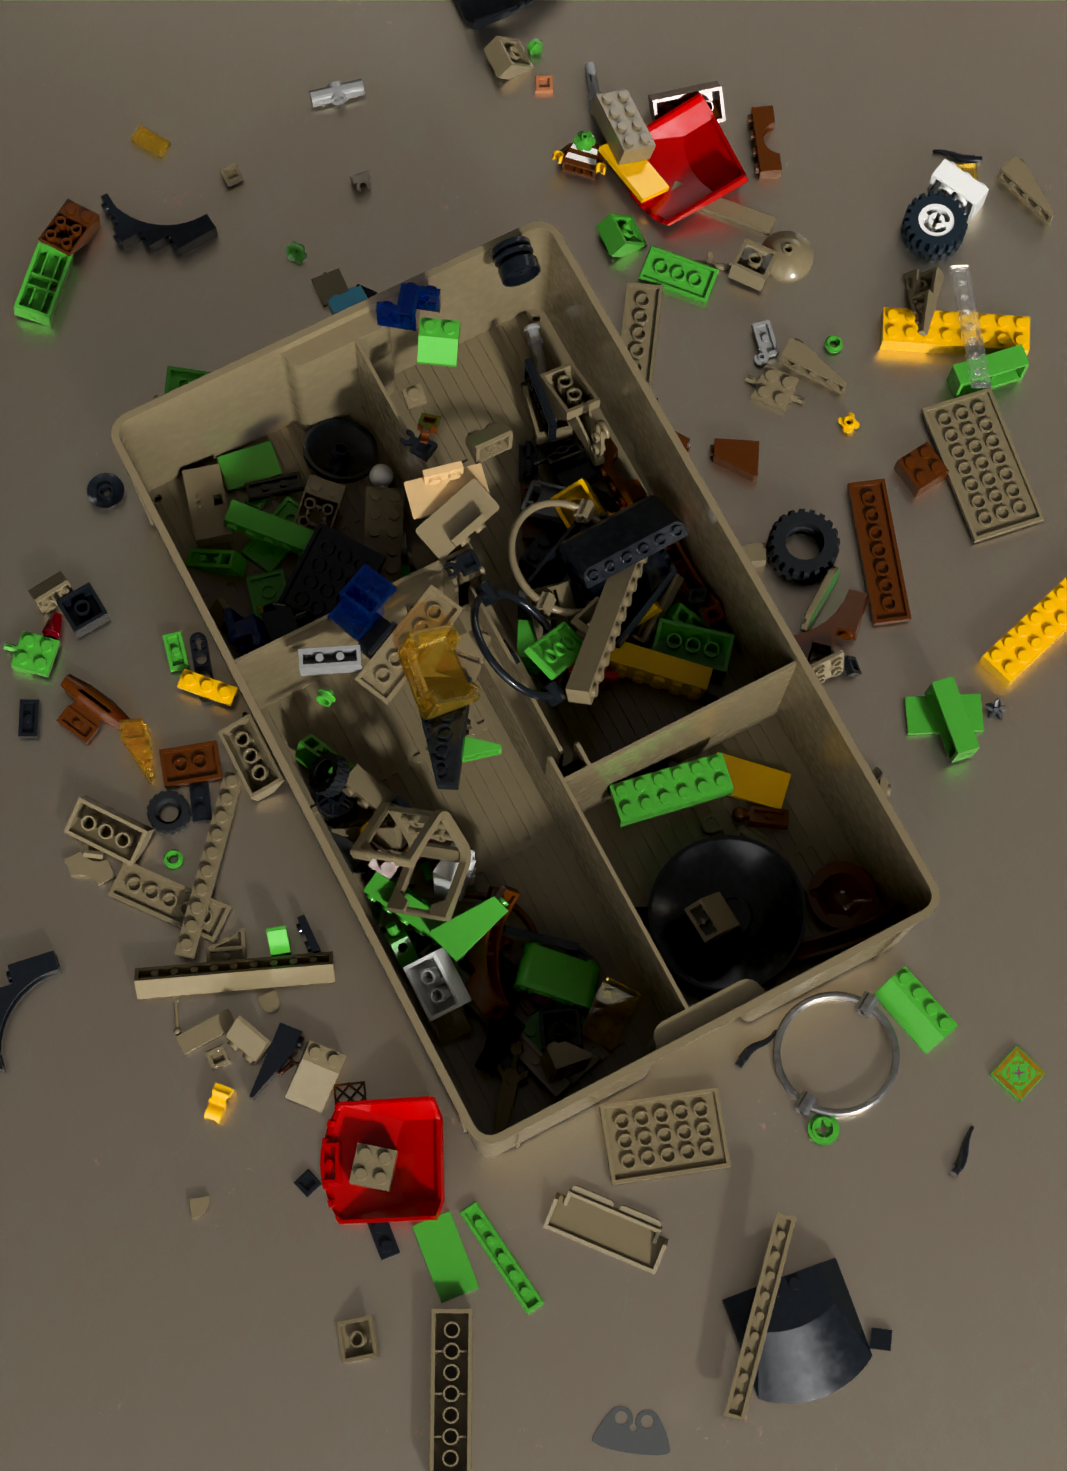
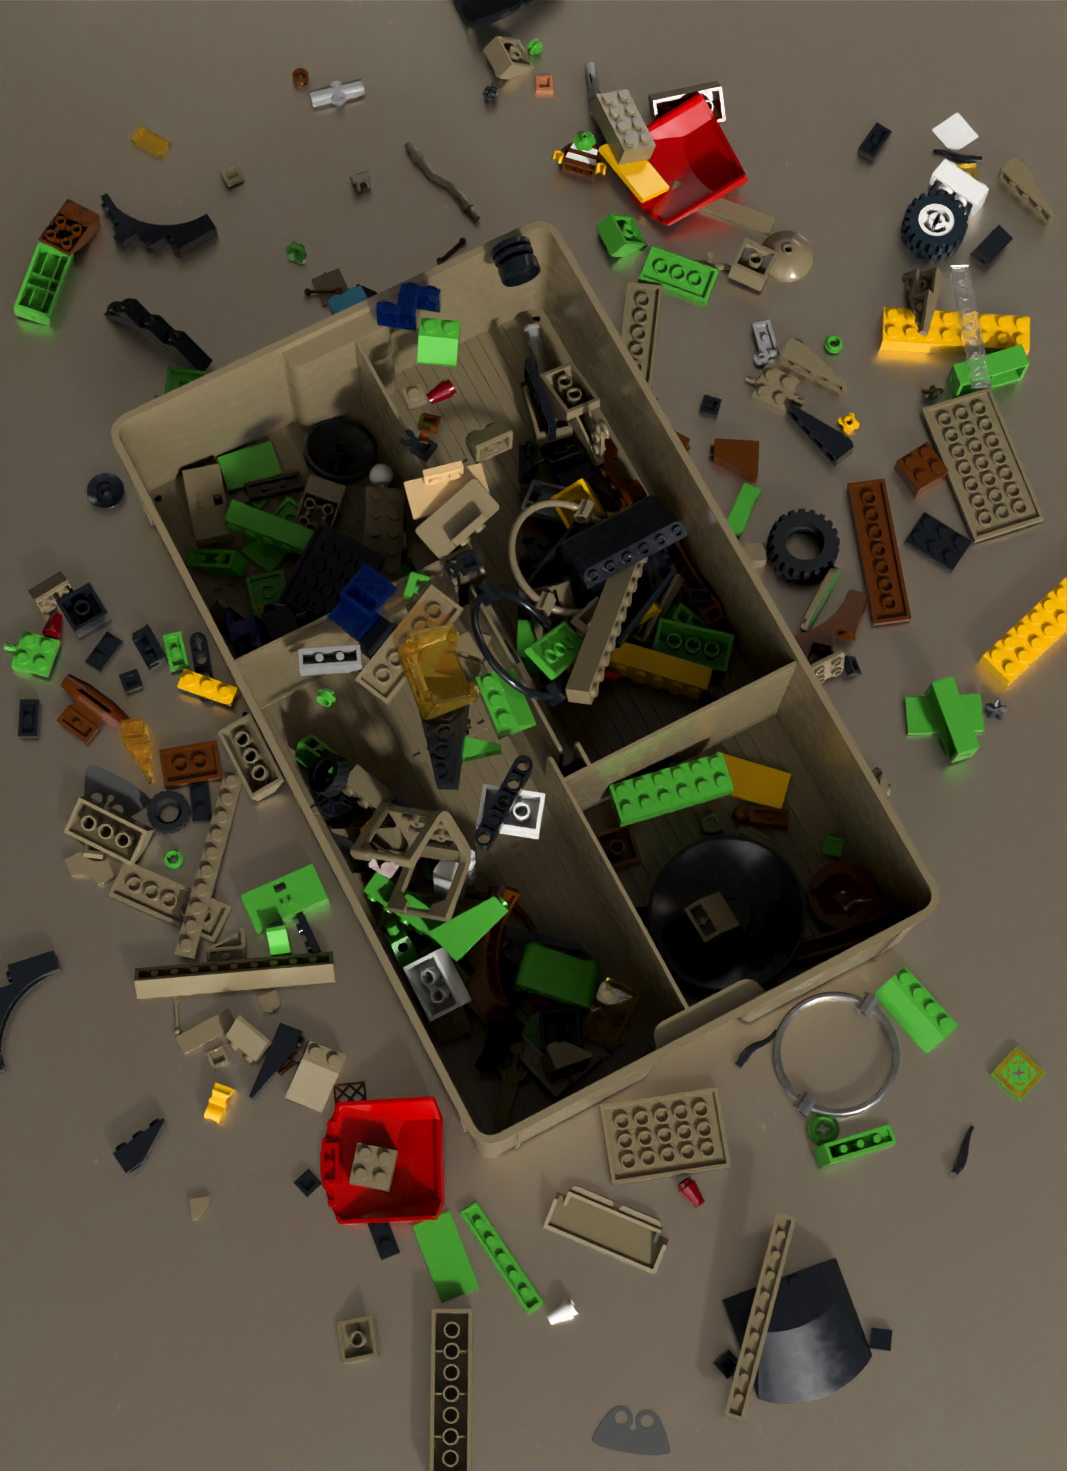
(104, 652): none -> black plate
(125, 794): none -> dark grey piece
(131, 681): none -> black plate
(137, 1151): none -> black slope
(149, 647): none -> black hinge
(178, 343): none -> black arch
(272, 909): none -> bright green brick
(305, 79): none -> reddish brown bush
(338, 290): none -> reddish brown hinge
(412, 588): none -> bright green bracket
(418, 158): none -> dark tan bar
(440, 260): none -> reddish brown hinge
(441, 391): none -> dark red cone
(490, 92): none -> black plate
(498, 811): none -> black beam
(504, 705): none -> bright green slope
(524, 817): none -> white brick
(562, 1312): none -> white cone
(620, 847): none -> reddish brown brick
(691, 1192): none -> dark red cone
(710, 406): none -> black tile
(726, 1364): none -> black plate
(742, 508): none -> bright green tile
(767, 162): reddish brown arch -> none
(827, 439): none -> black slope
(832, 846): none -> bright green tile
(854, 1145): none -> bright green slope
(874, 141): none -> black plate
(932, 392): none -> black plant
(937, 542): none -> black plate
(955, 132): none -> white sticker
(991, 245): none -> black hinge

